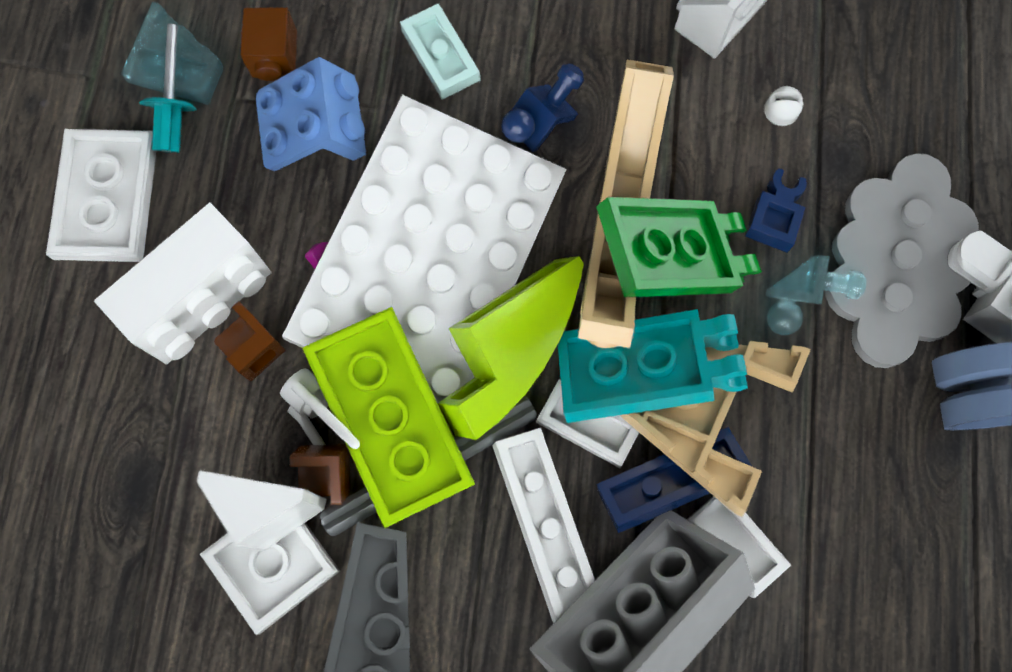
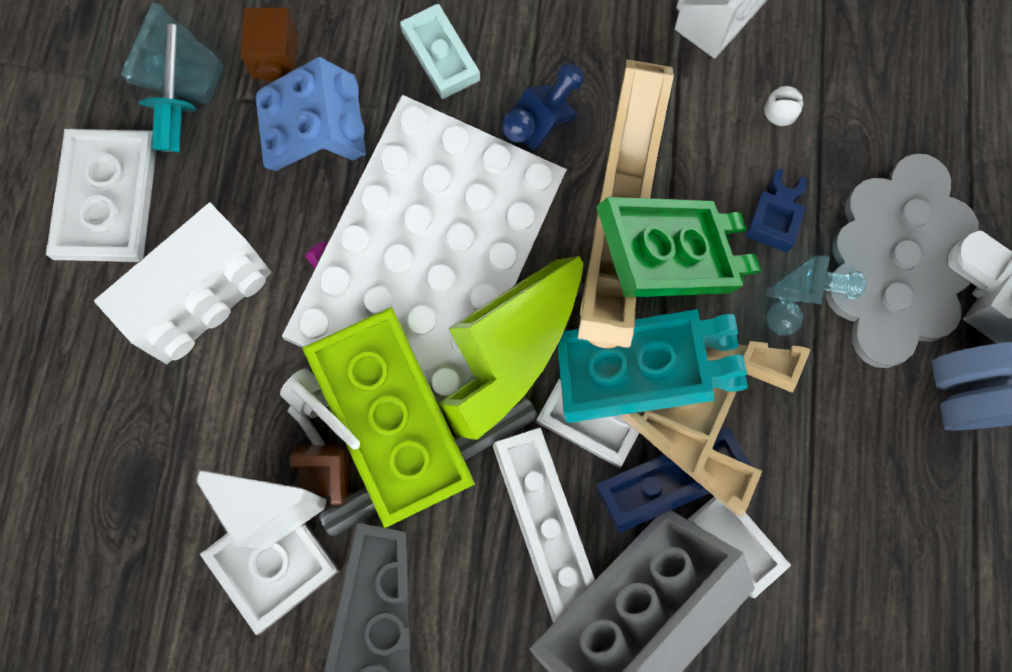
(248, 344): reddish brown panel -> none

